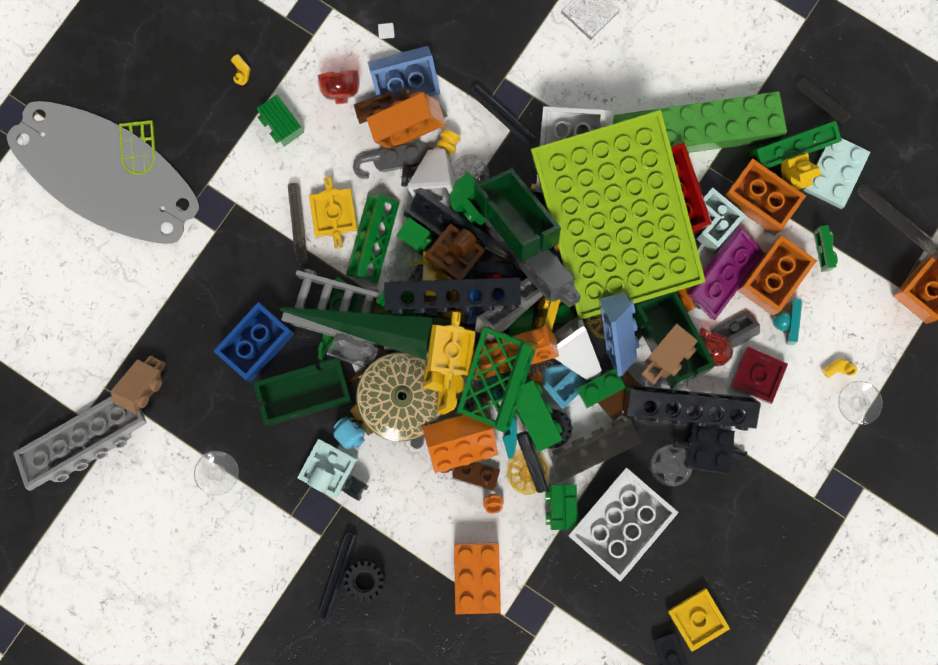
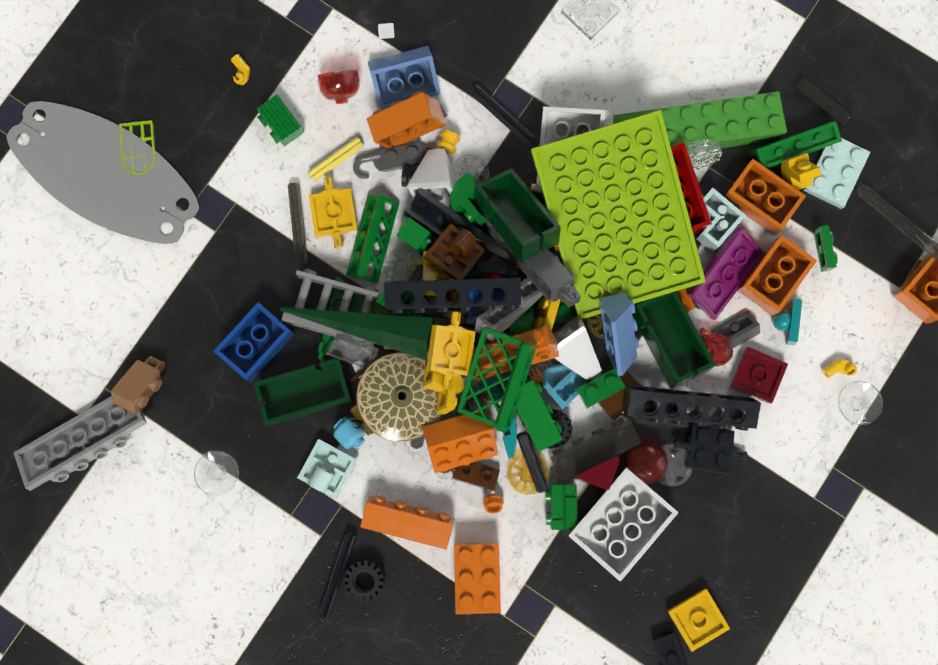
(335, 159): none -> light yellow axle
(355, 487): black wheel -> none
(367, 107): reddish brown plate -> none
(407, 522): none -> orange brick
(600, 474): none -> dark red slope
(647, 462): none -> clear red cylinder
(669, 354): medium nougat brick -> none
(702, 153): none -> clear wheel

